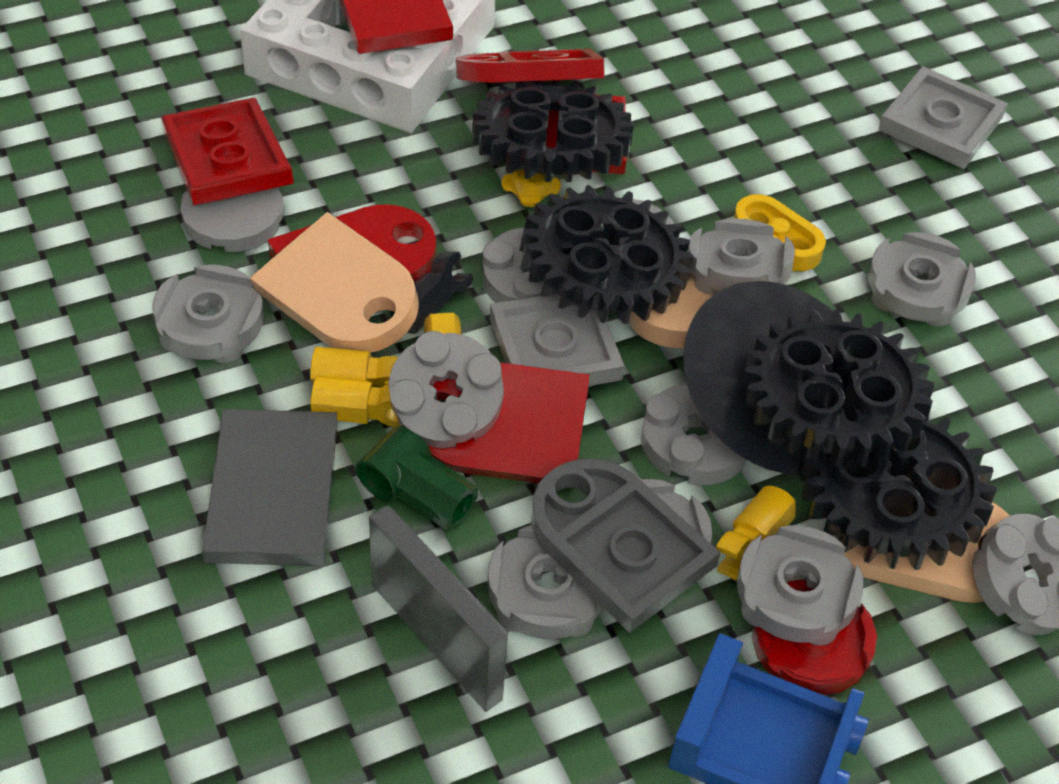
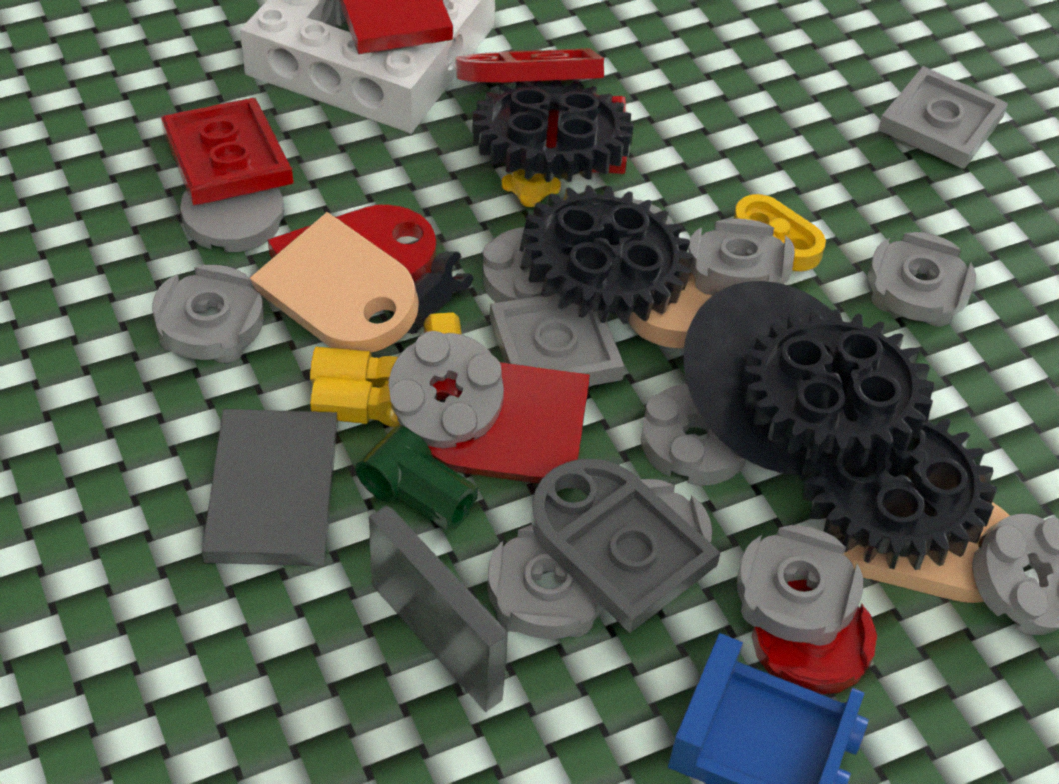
(762, 516): yellow bar -> none

